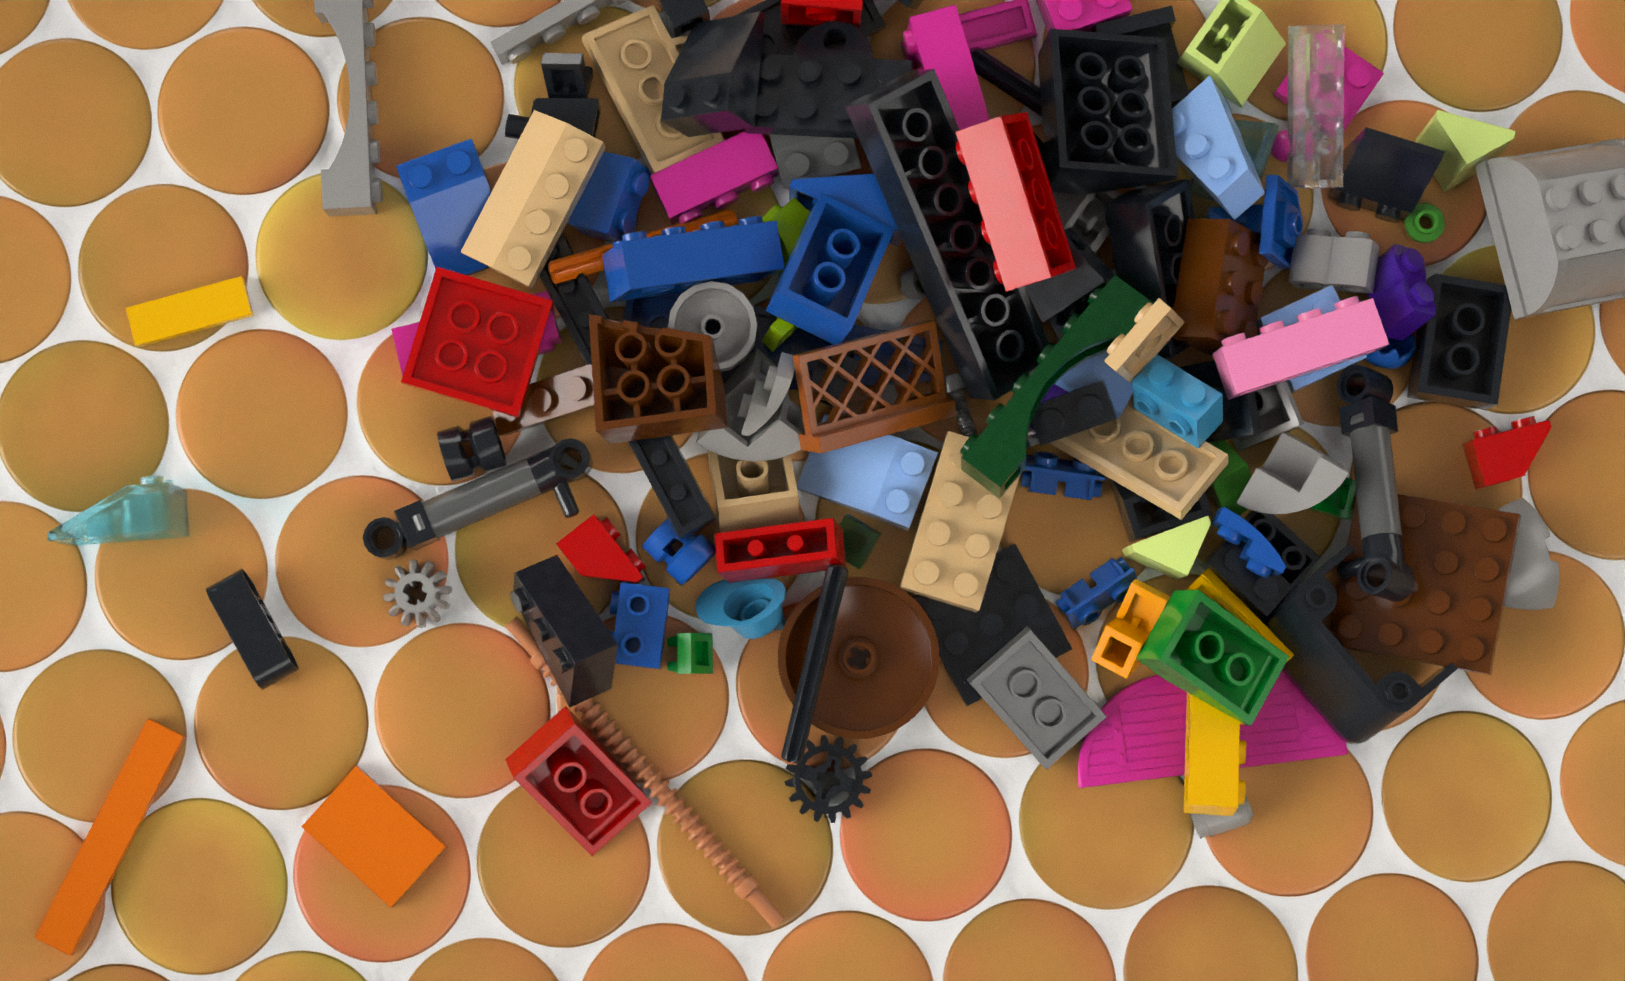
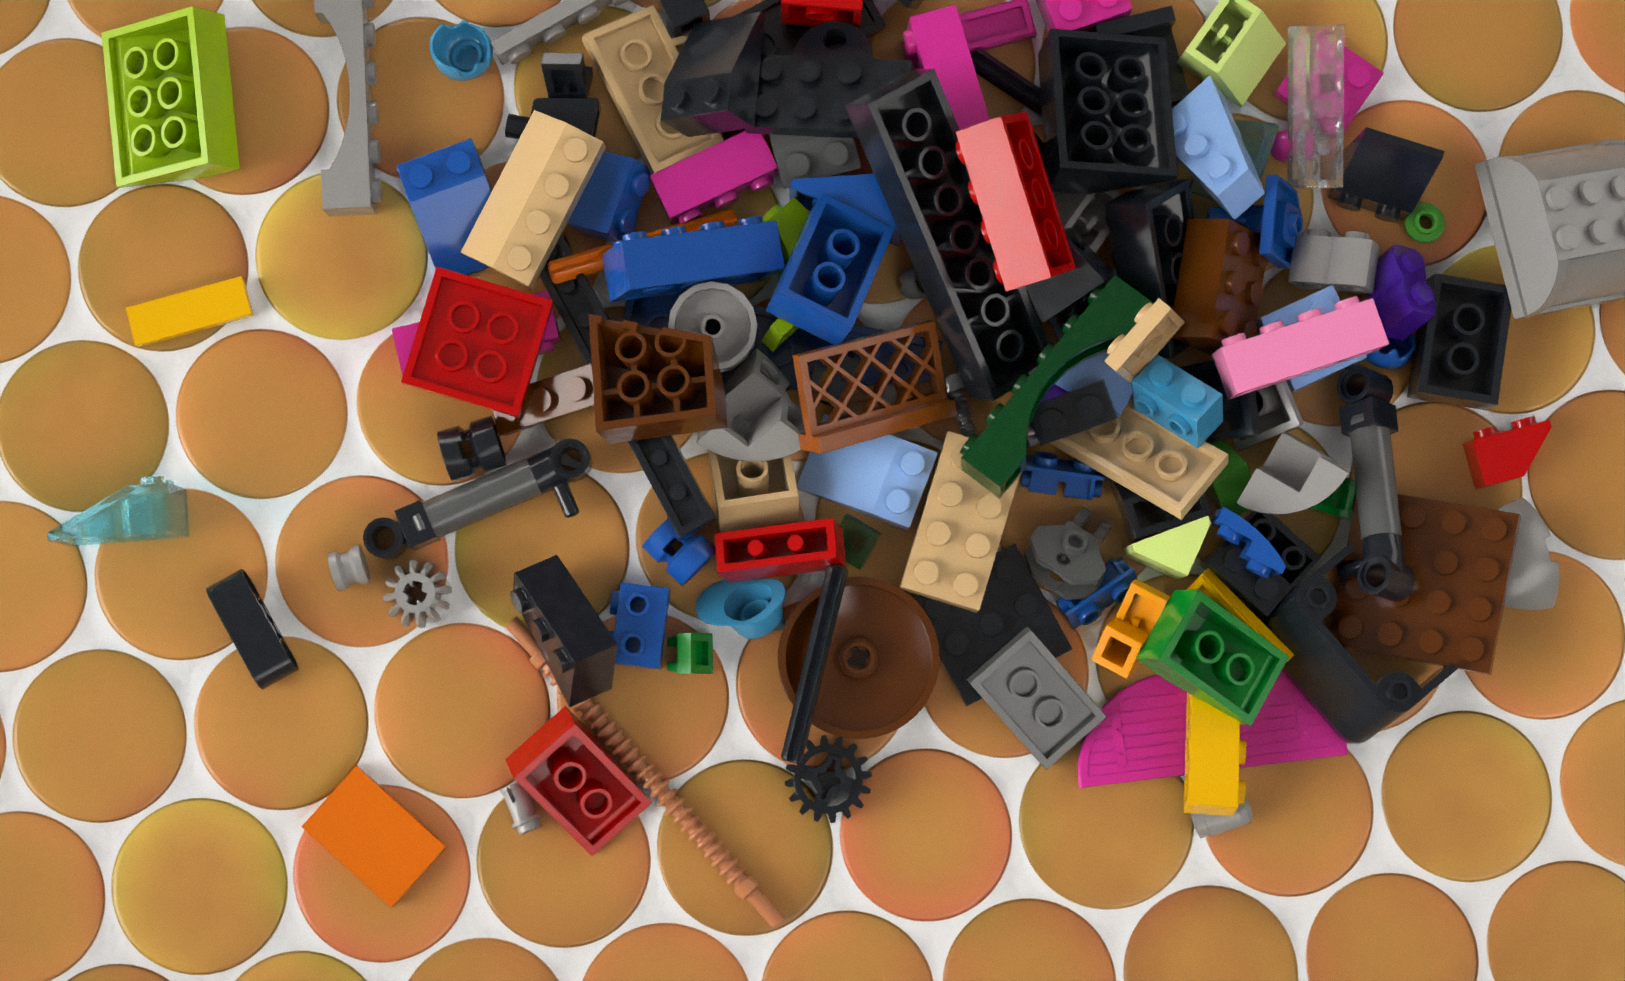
(110, 837): orange tile -> none
(170, 98): none -> lime slope
(349, 567): none -> light grey wheel
(461, 51): none -> dark azure hair
(521, 809): none -> light grey pin
(598, 556): red slope -> none
(766, 395): light grey slope -> none
(1070, 554): none -> dark grey hinge
(1464, 143): yellowish green slope -> none

